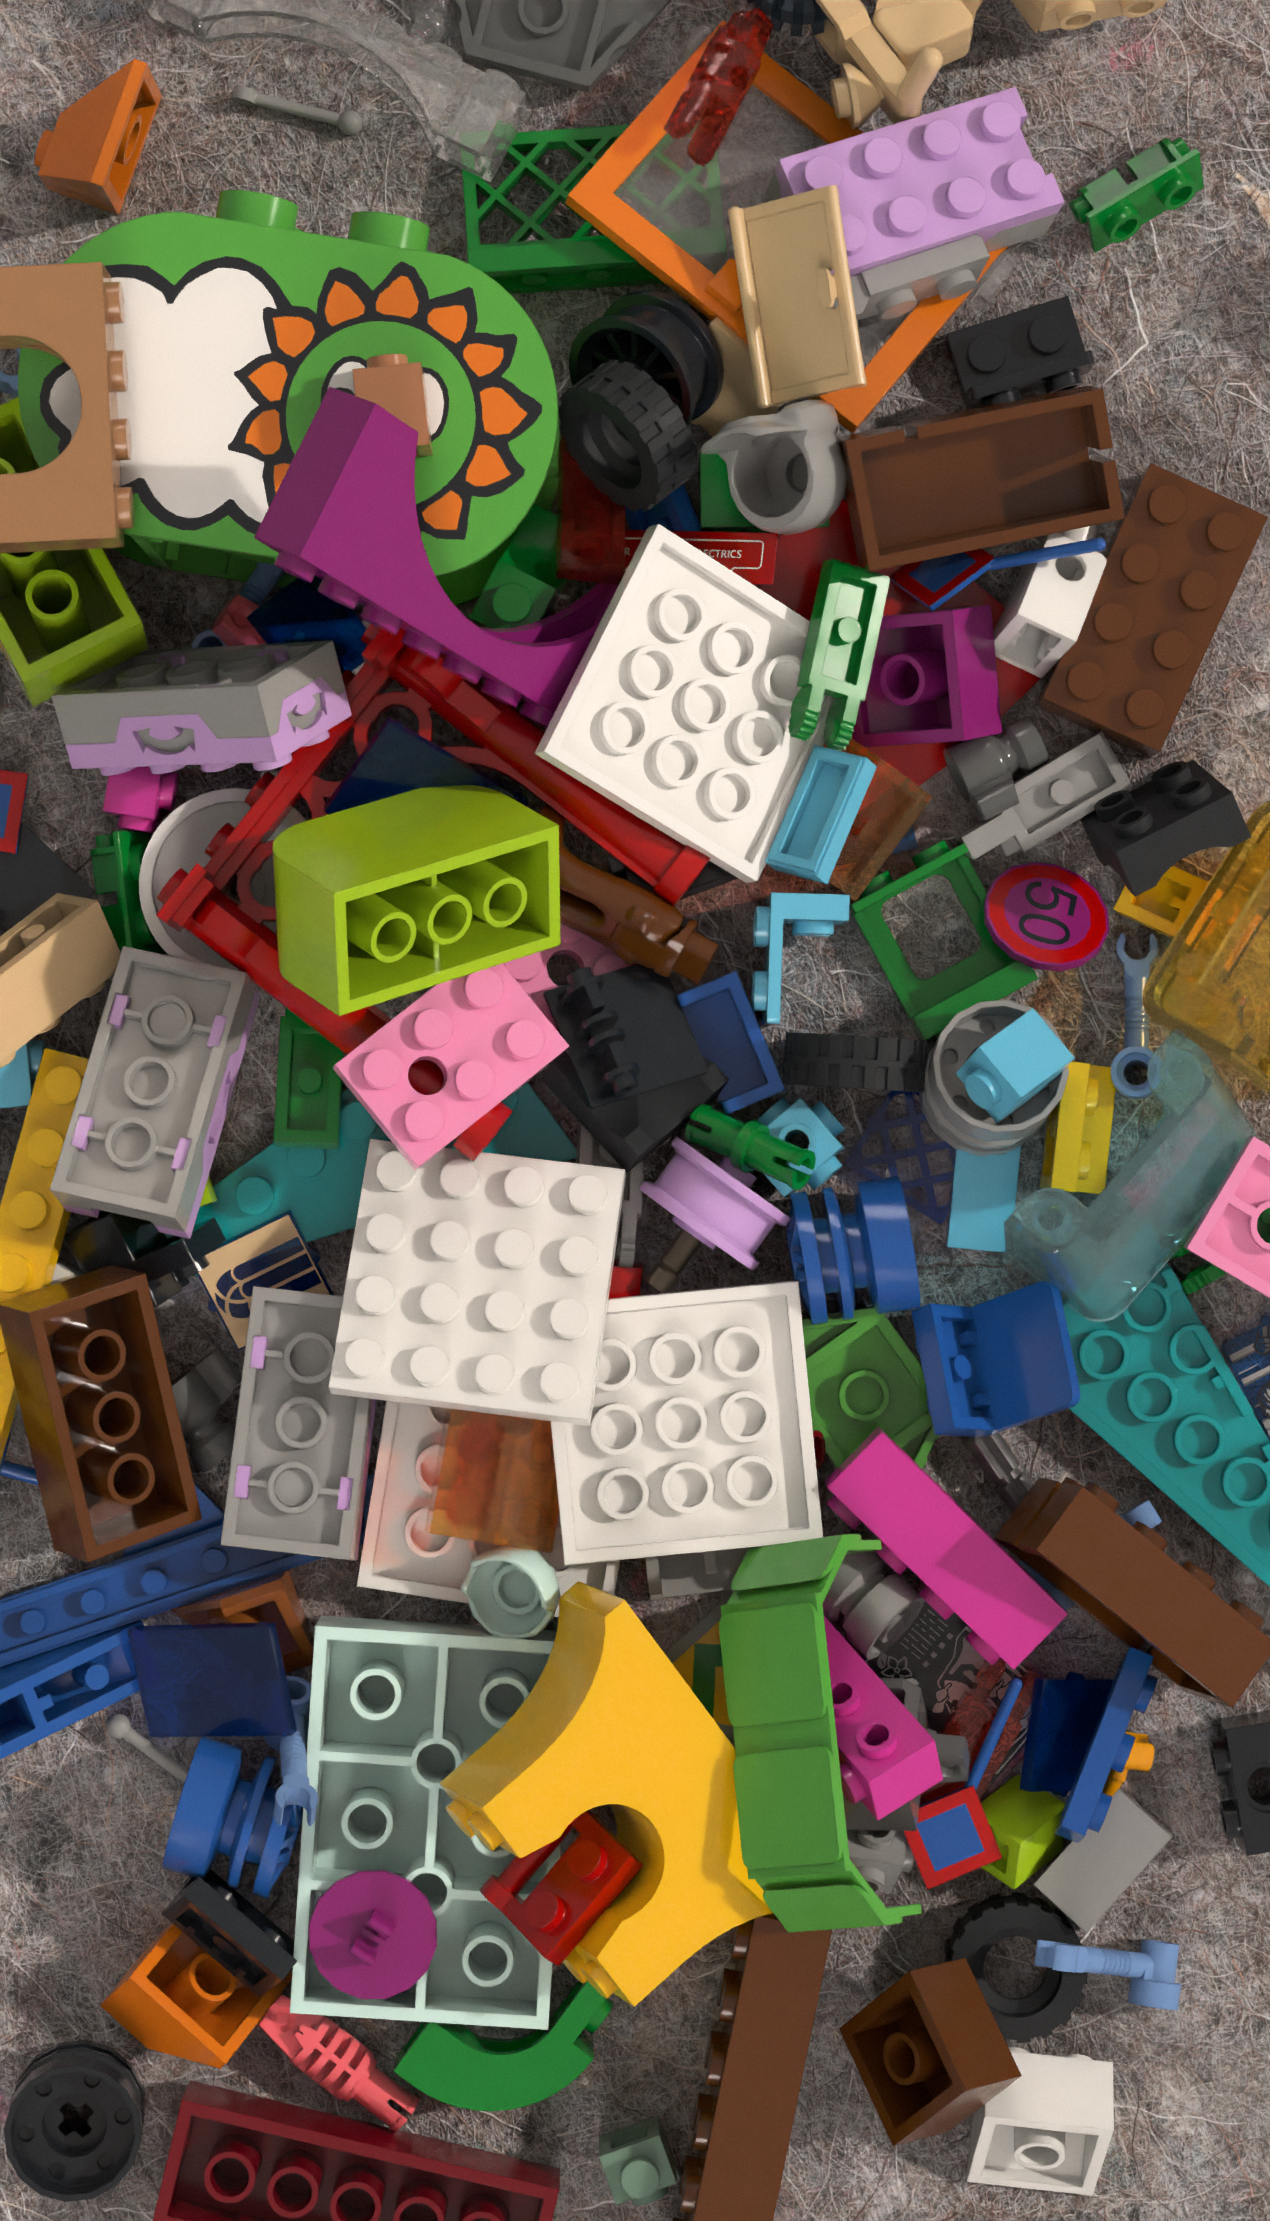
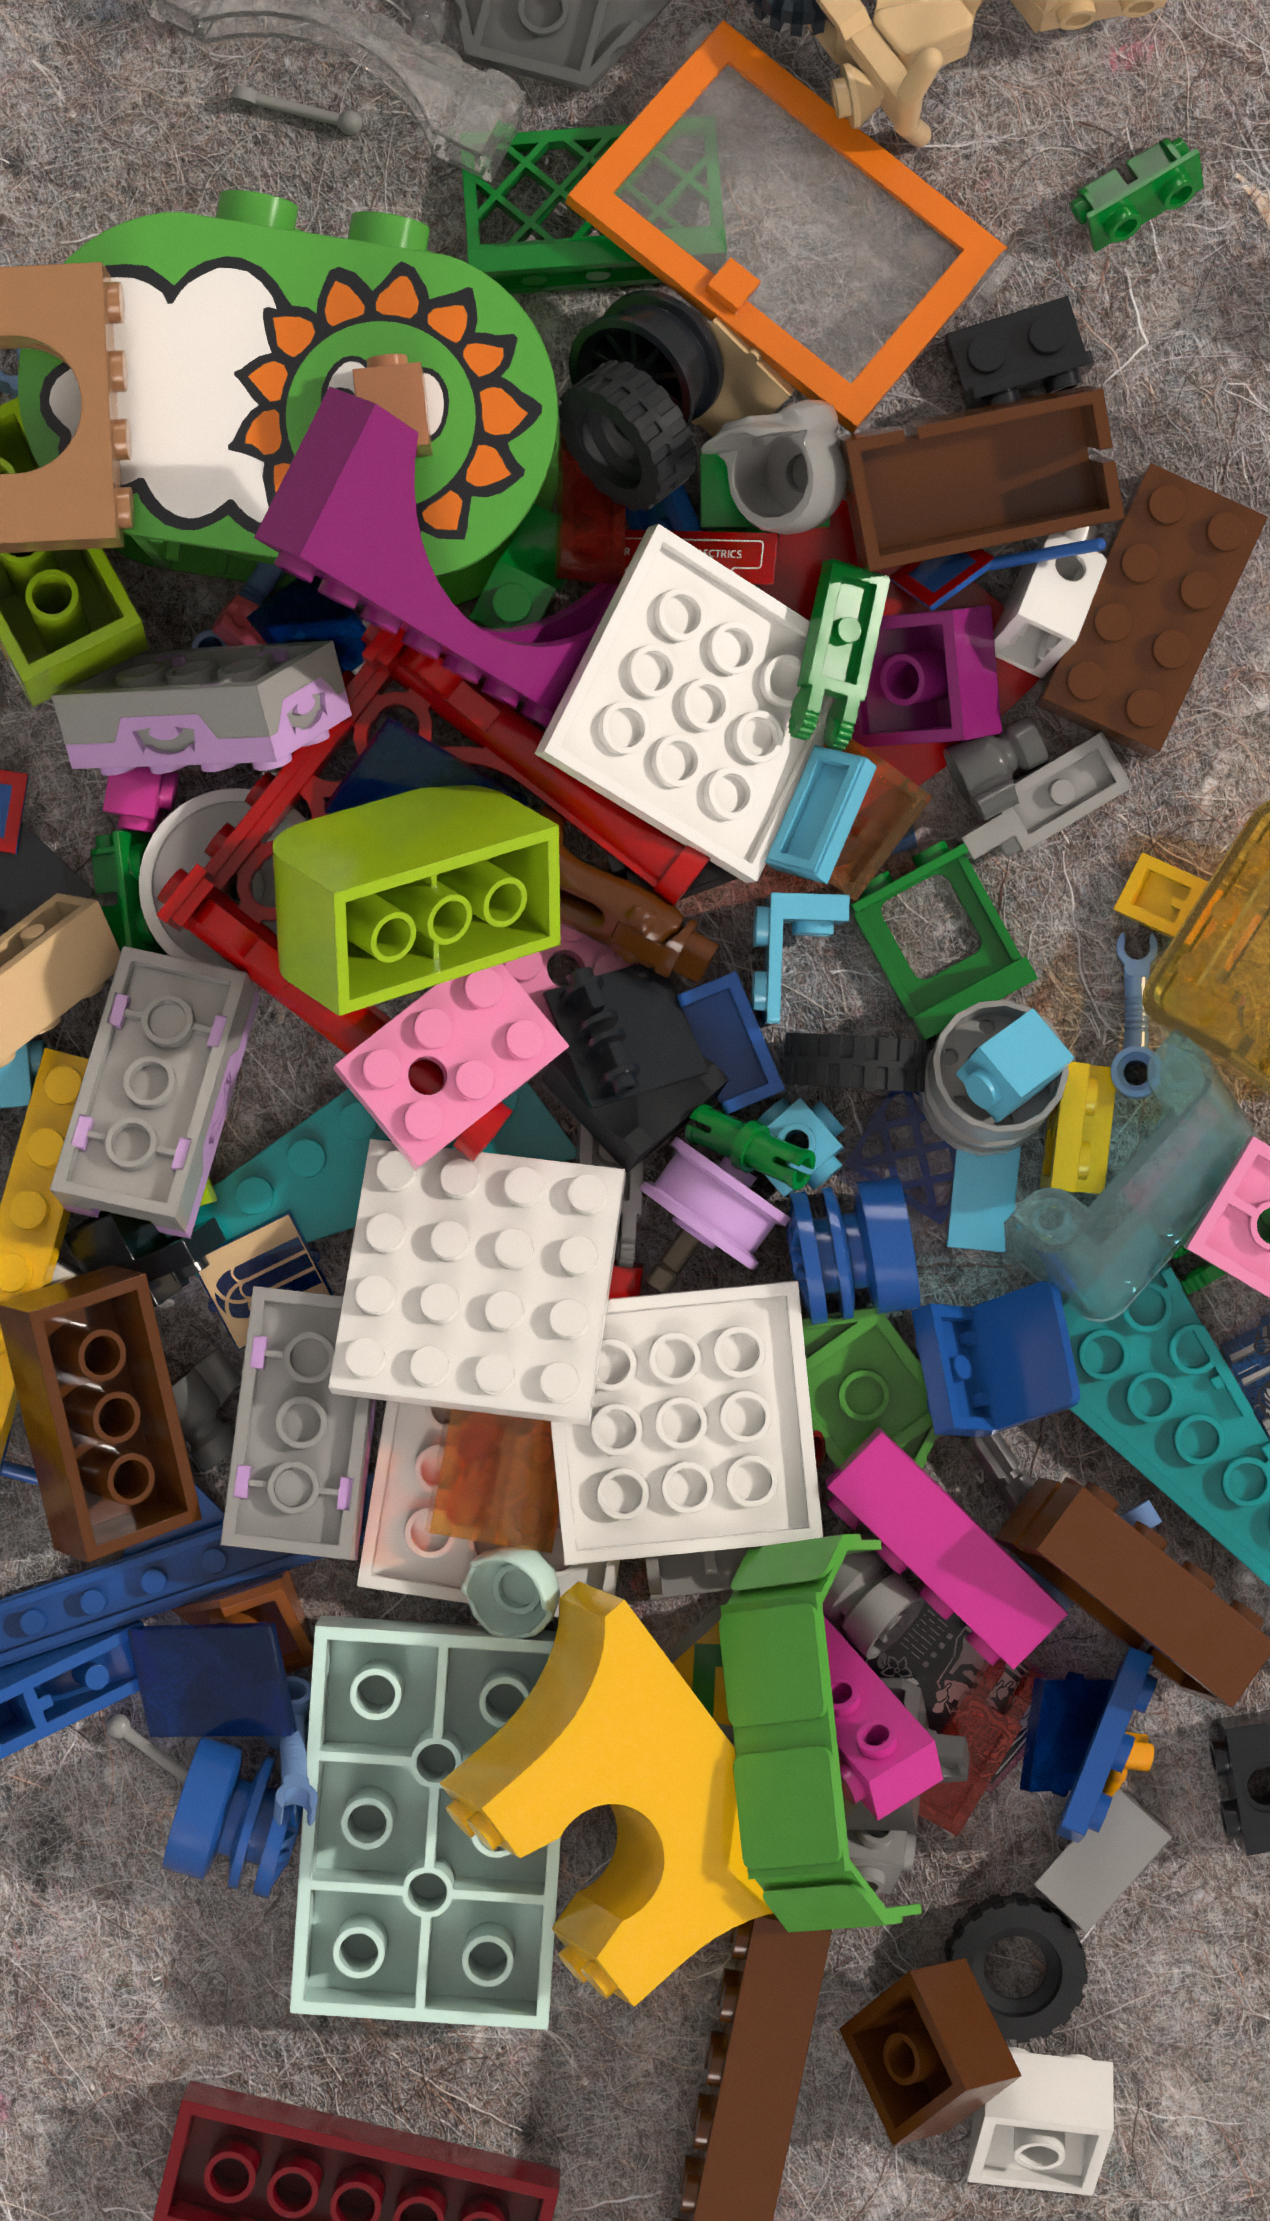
(74, 2156): black wheel -> none
(100, 139): orange slope -> none
(187, 2002): orange slope -> none
(232, 1932): black bracket -> none
(307, 1088): green hinge -> none
(336, 2061): coral hinge -> none
(373, 1934): magenta piece -> none
(504, 2073): green arch -> none
(571, 1892): red plate -> none
(638, 2162): sand green brick -> none
(720, 83): clear red hinge -> none
(788, 297): tan door -> none
(898, 285): light grey hinge -> none
(931, 182): lavender piece -> none
(953, 1828): piece -> none
(1023, 1831): lime panel -> none
(1046, 916): piece -> none
(1150, 1970): medium blue brick -> none
(1162, 823): black brick -> none

